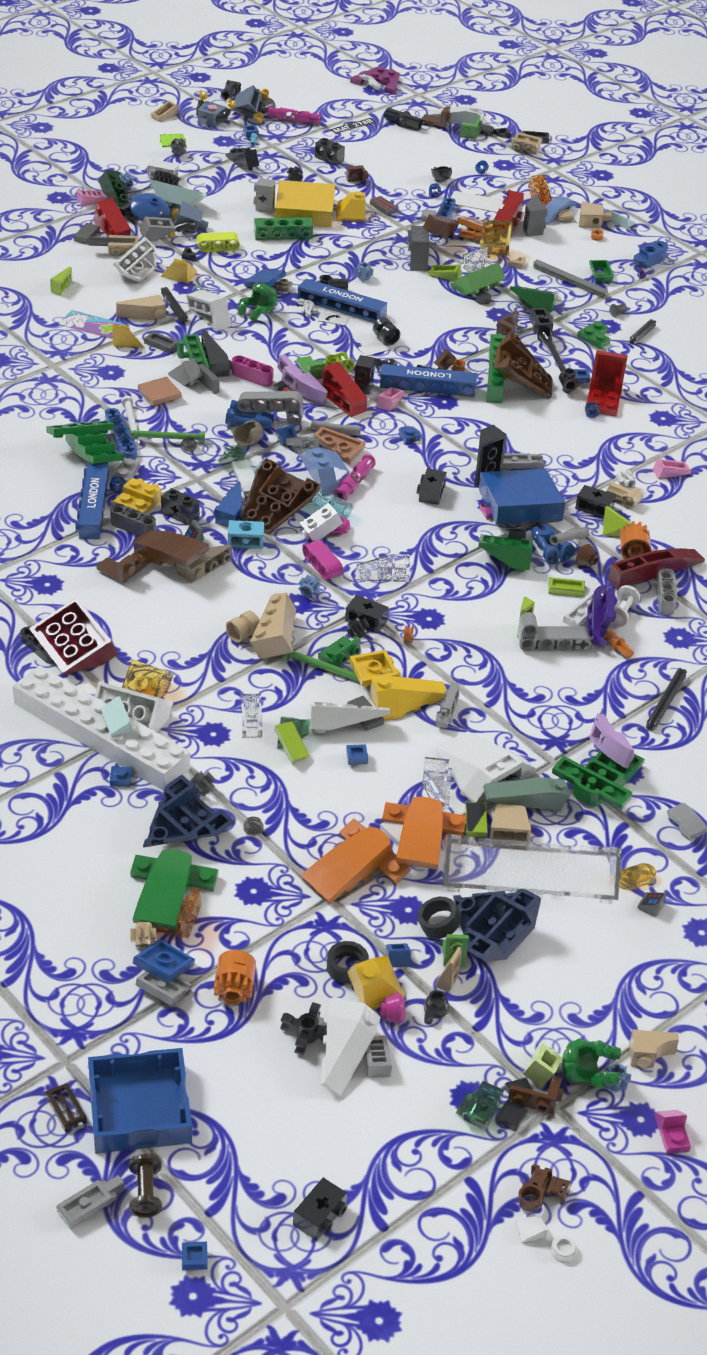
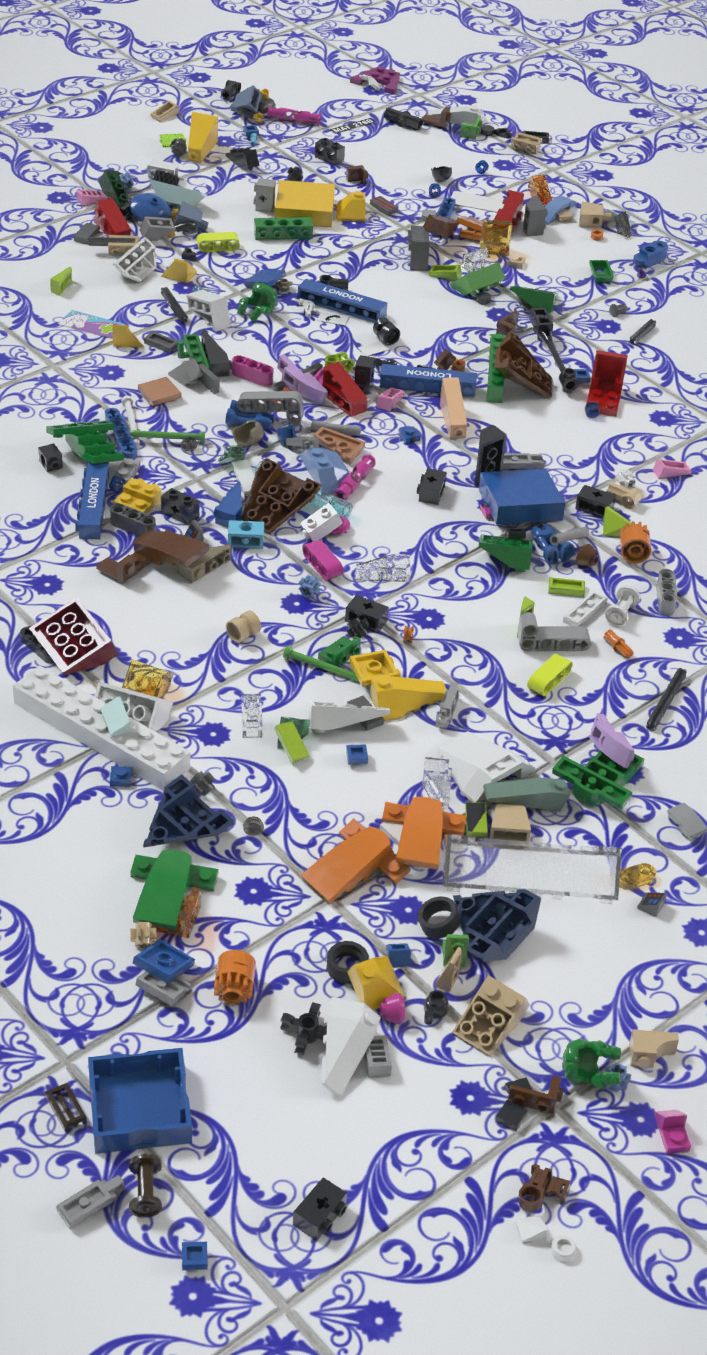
(50, 457): none -> black brick
(142, 308): tan slope -> none
(202, 136): none -> yellow slope
(212, 113): torso -> none
(275, 627): tan wedge -> none
(315, 368): bright green bracket -> none
(364, 271): medium blue gear -> none
(453, 408): none -> light nougat slope
(481, 1105): slope -> none
(491, 1016): none -> tan slope
(542, 1064): yellowish green slope -> none
(549, 674): none -> neon yellow beam
(570, 278): light grey axle -> none
(595, 335): green plate -> none
(601, 614): dark purple plate -> none
(623, 225): none -> clear smoke slope
(647, 565): dark red slope -> none

